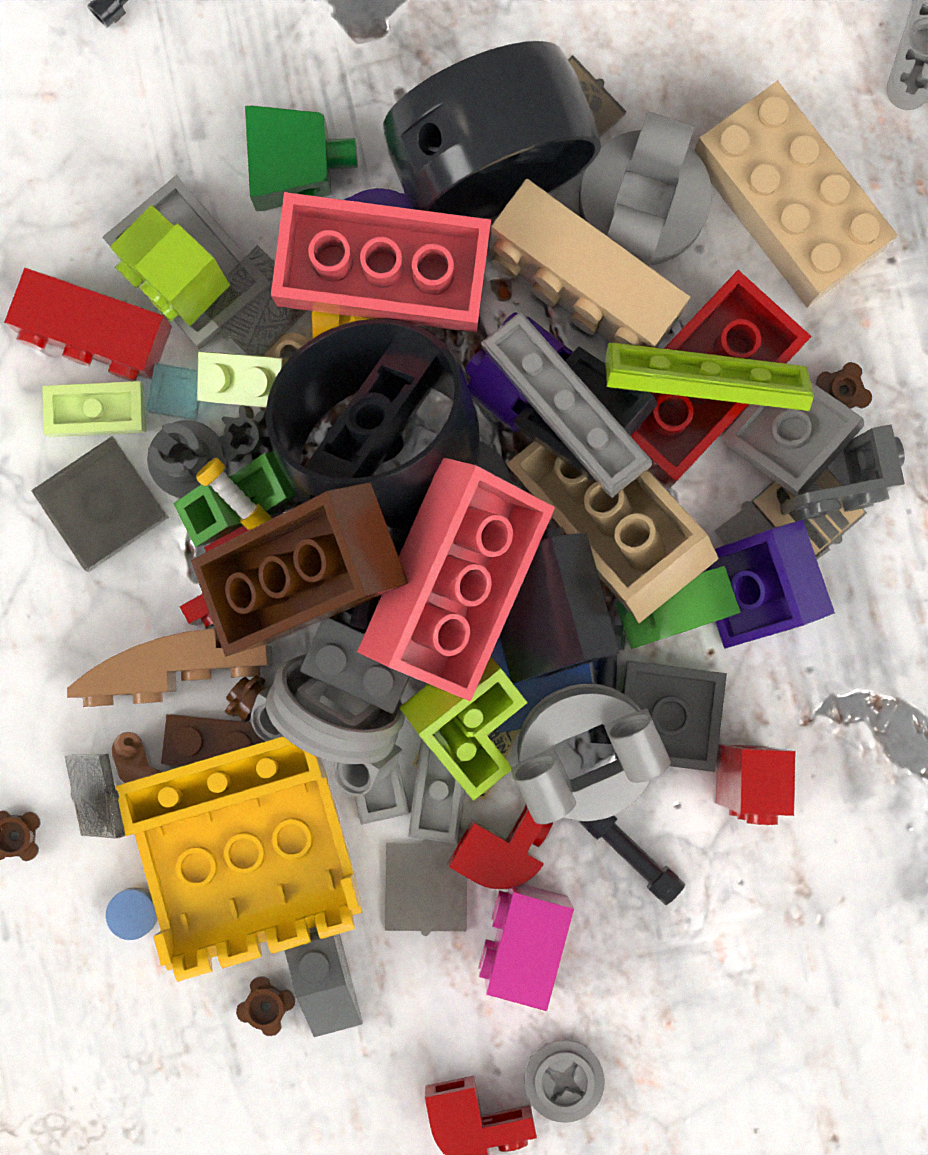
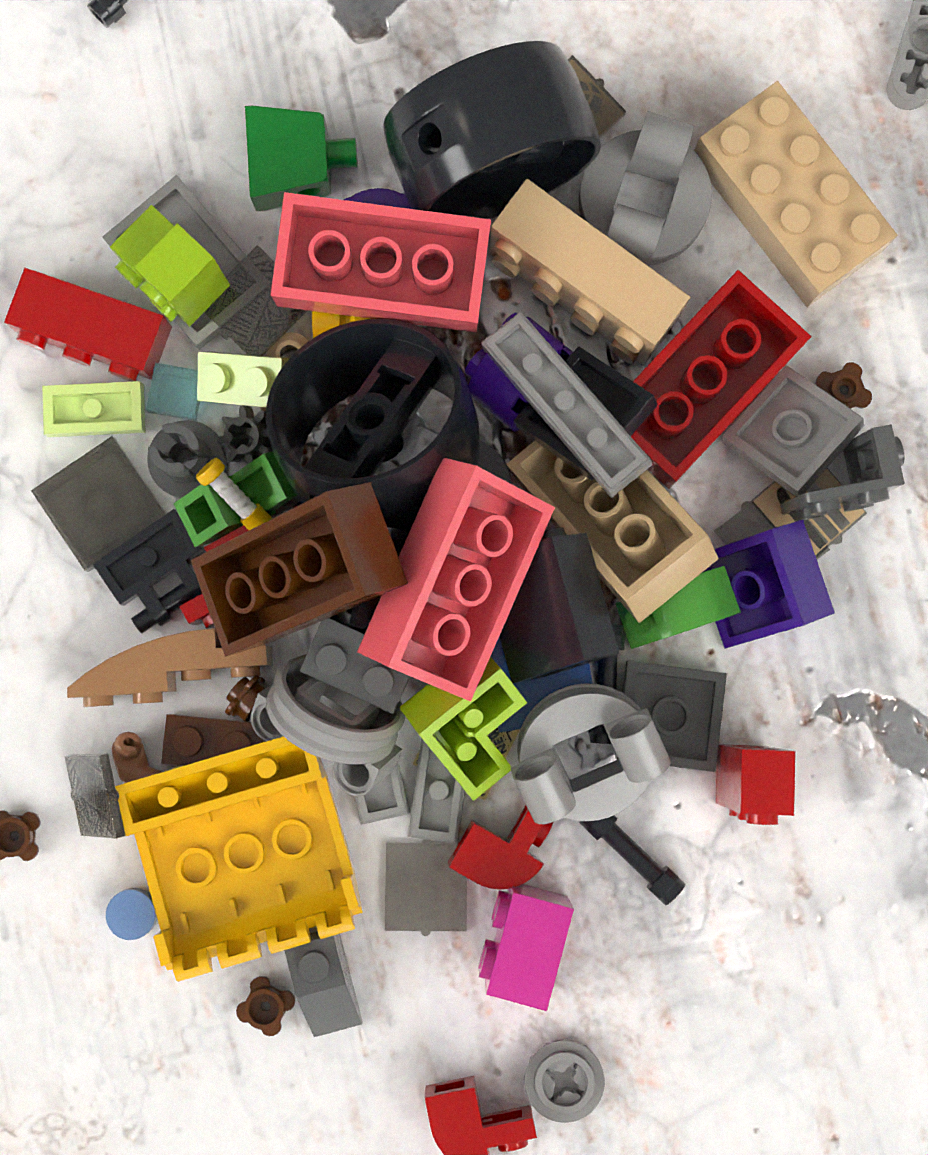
(147, 560): none -> black plate
(708, 376): lime tile -> none

